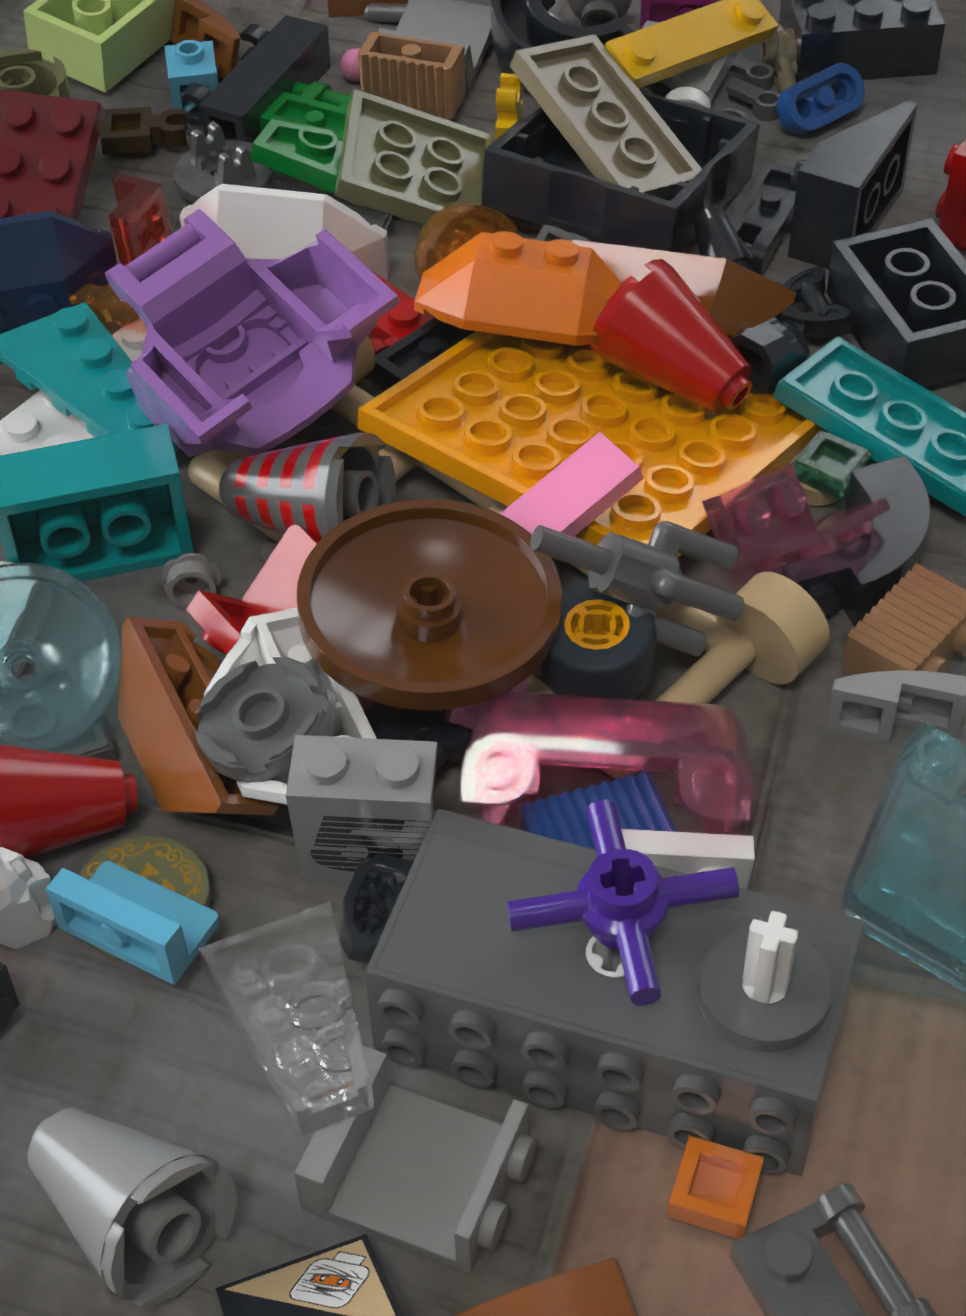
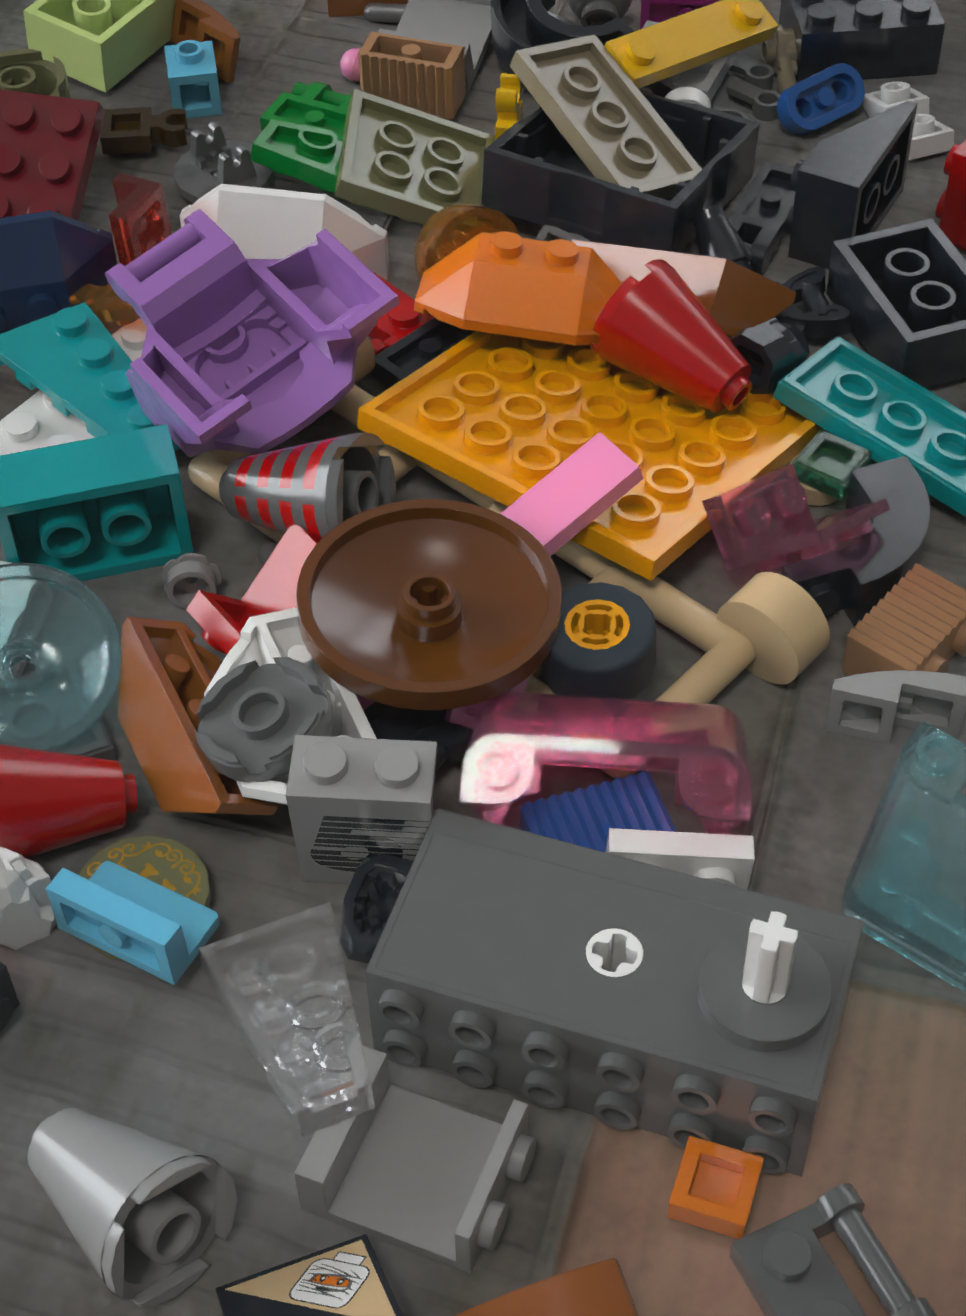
(286, 55): black brick -> none
(623, 901): dark purple bar -> none
(651, 575): dark grey plant -> none
(928, 134): none -> white slope

